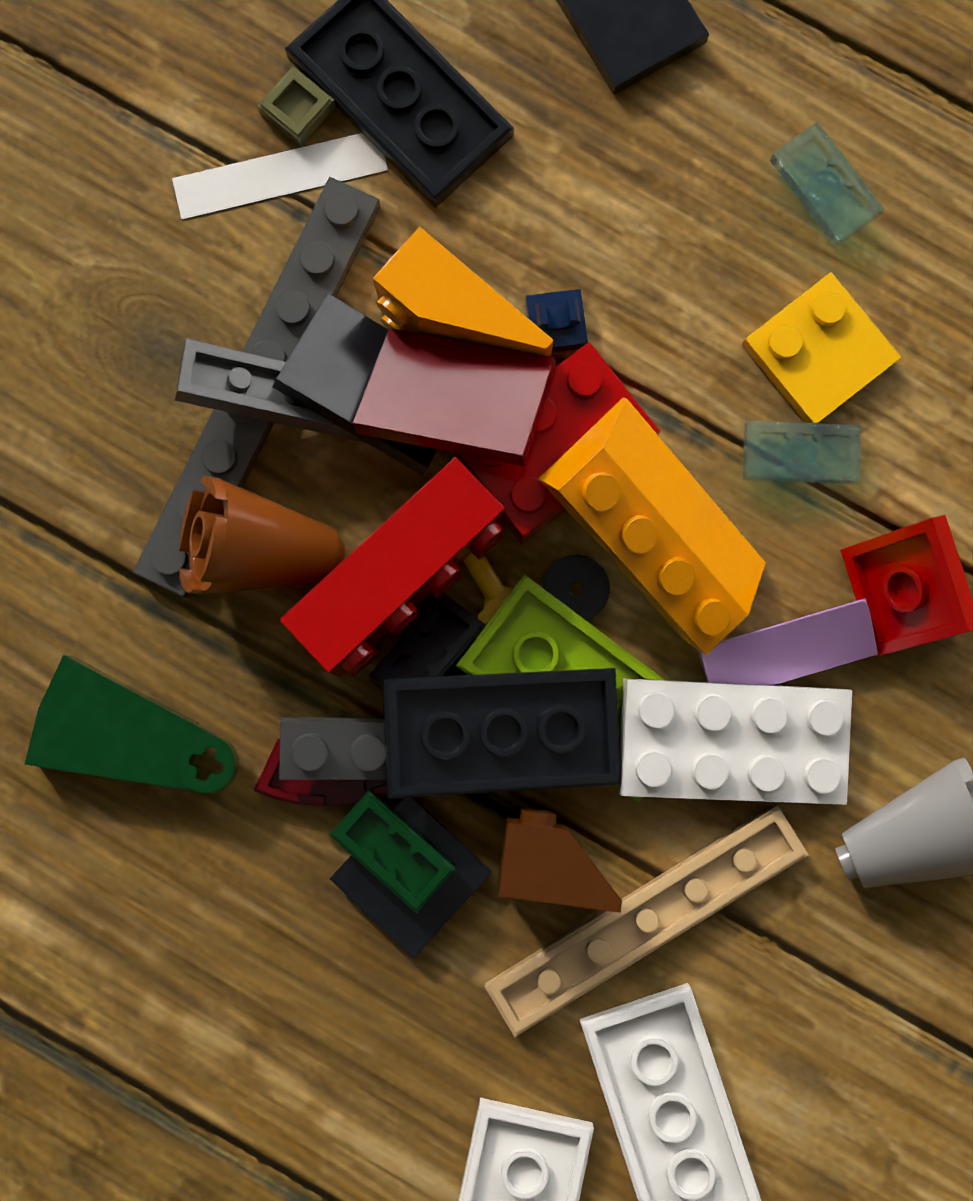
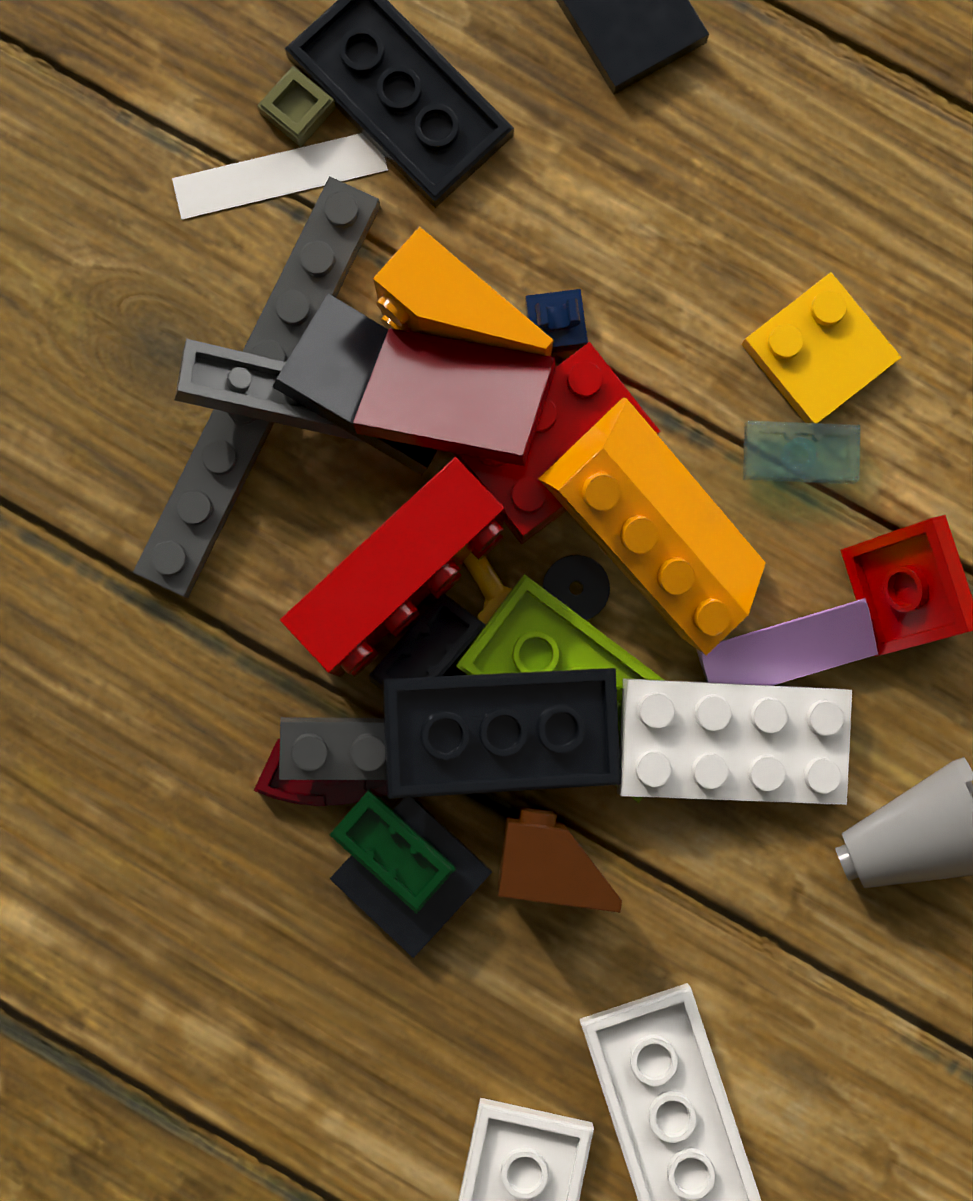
(116, 732): dark green piece -> none
(251, 542): dark orange cone -> none
(646, 921): tan tile -> none
(826, 184): clear light blue plate -> none

